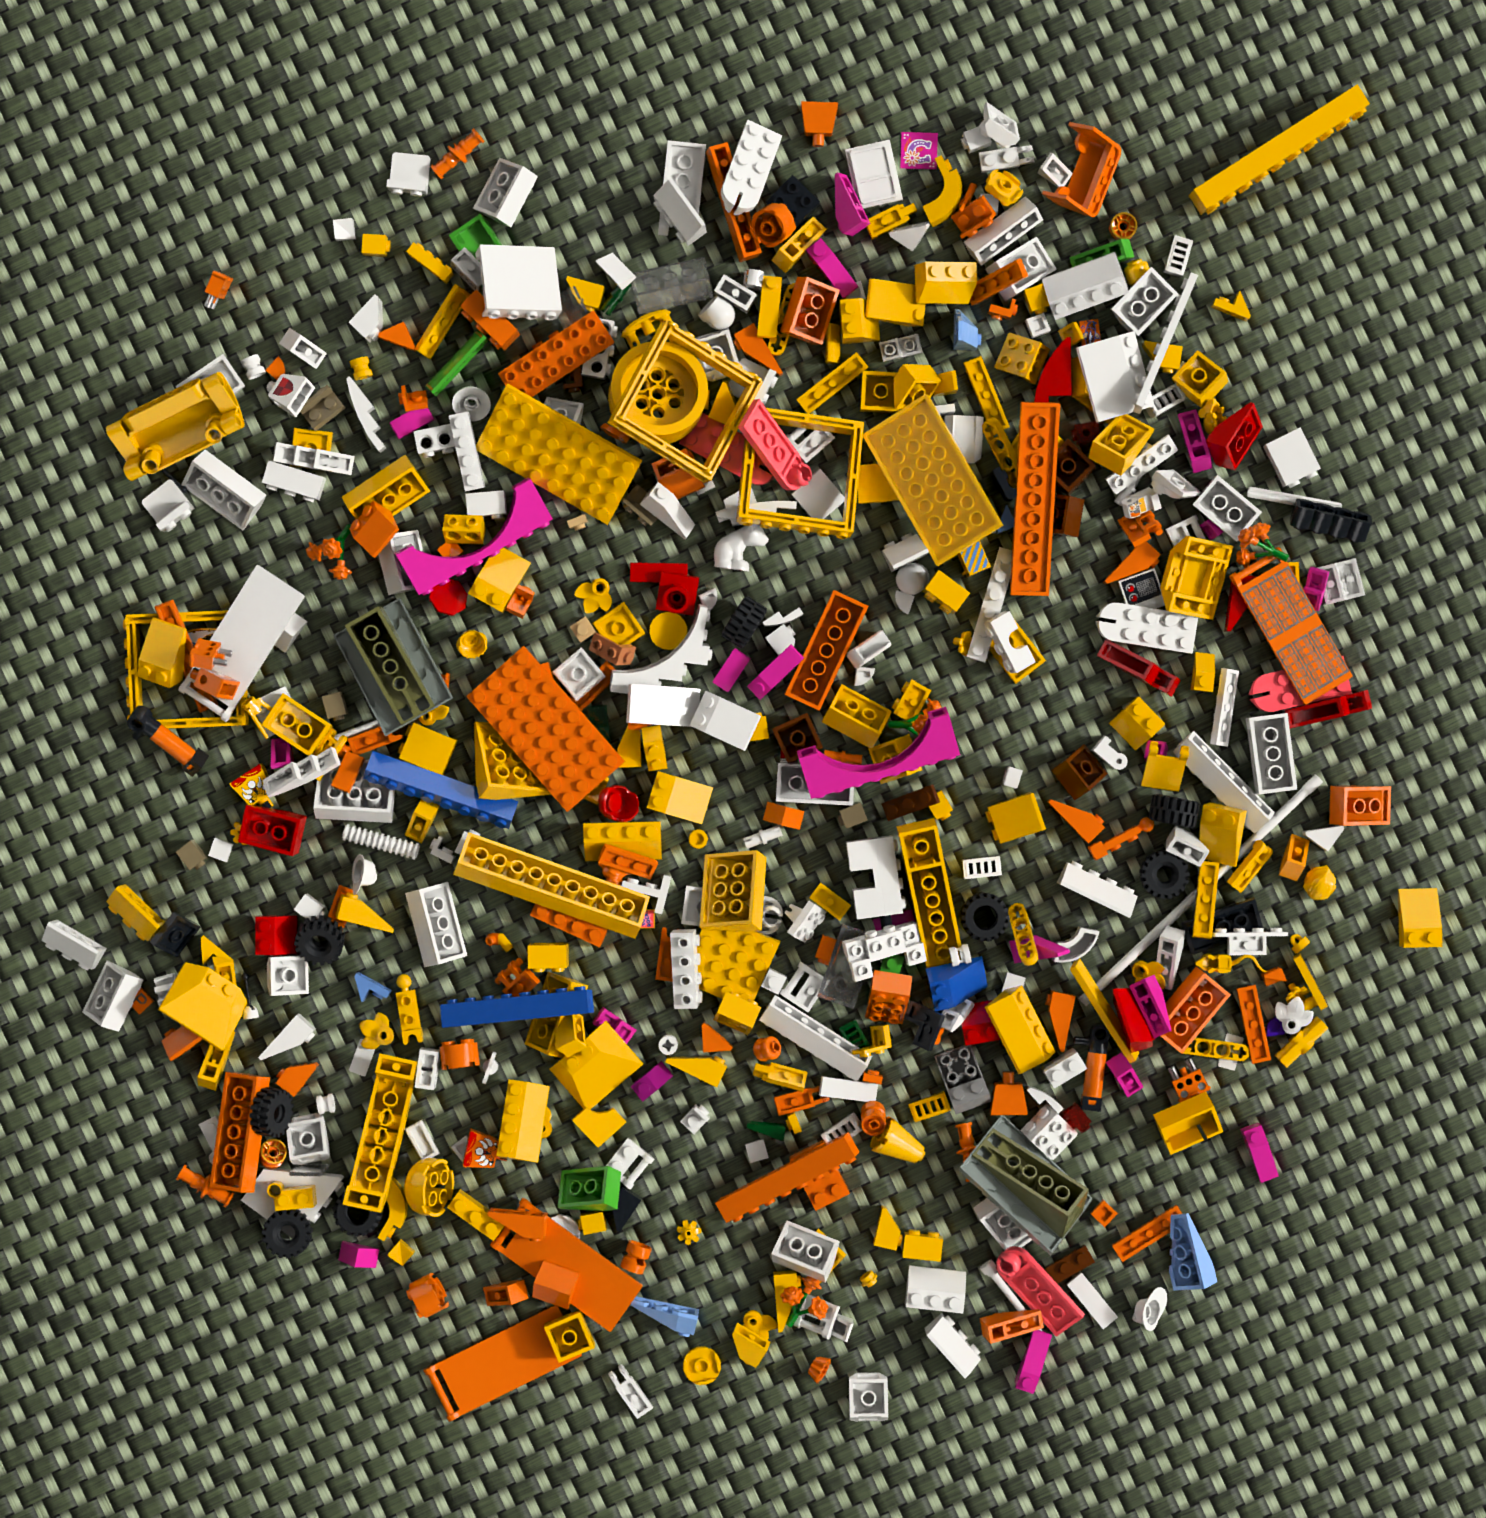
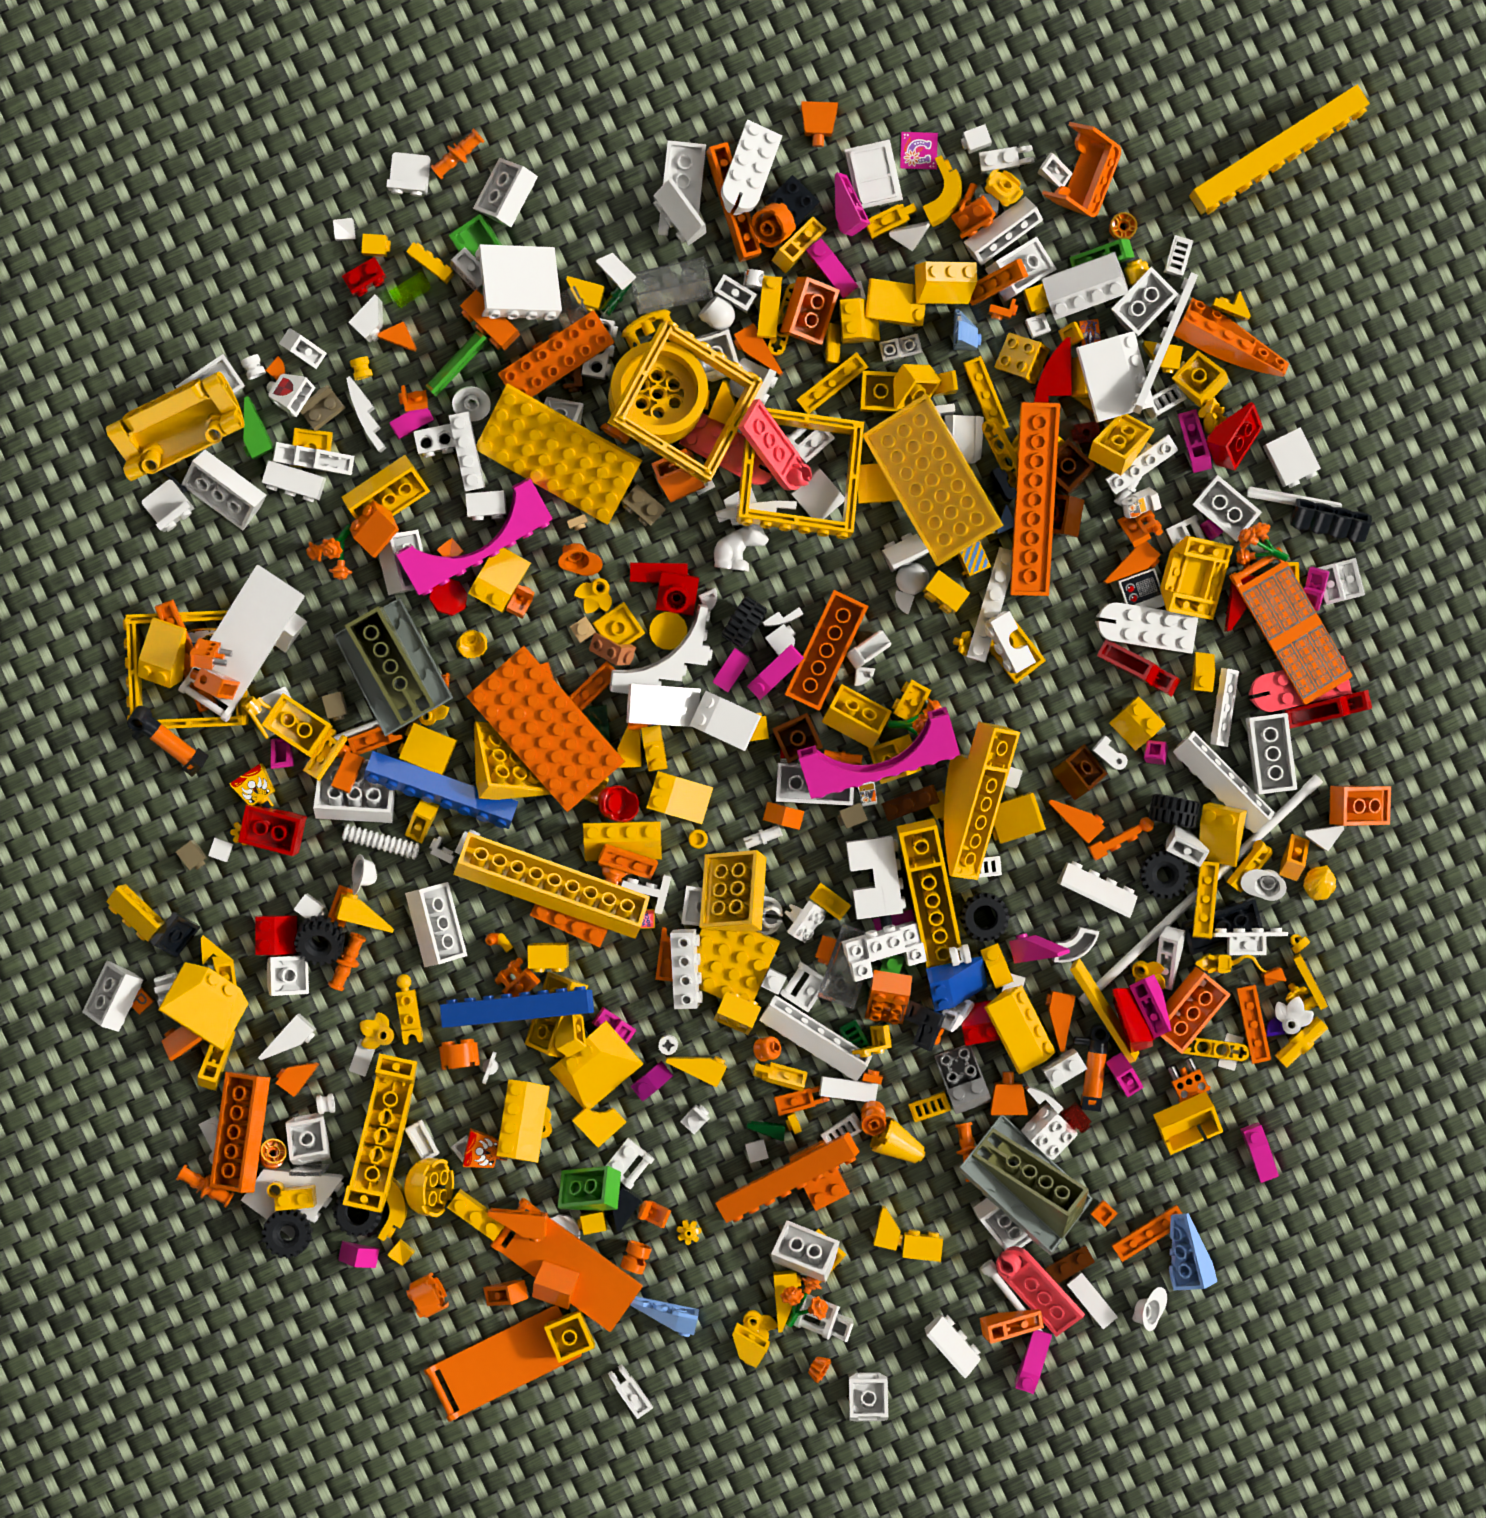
(73, 944): white slope -> none
(217, 288): orange piece -> none
(249, 1011): hinge -> none
(255, 435): none -> bright green slope
(271, 1112): black tyre -> none
(300, 773): white slope -> none
(347, 961): none -> orange piece
(364, 277): none -> red bracket
(366, 984): medium blue slope -> none
(410, 289): none -> clear neon green plate
(427, 1068): white brick -> none
(442, 322): yellow tile -> none
(464, 529): yellow brick -> none
(578, 674): white tile -> none
(579, 560): none -> orange piece
(654, 1213): none -> orange bracket
(668, 510): white slope -> none
(701, 1365): yellow tile -> none
(713, 1040): orange slope -> none
(868, 794): none -> leg
(868, 1279): yellow plate -> none
(935, 1289): white slope -> none
(974, 795): none -> yellow slope
(996, 965): none -> yellow slope
(999, 127): white slope -> none
(1022, 934): yellow beam -> none
(1164, 771): yellow flag -> none
(1173, 485): white slope -> none
(1226, 340): none -> orange wedge
(1264, 884): none -> white piece
(1419, 918): yellow slope -> none

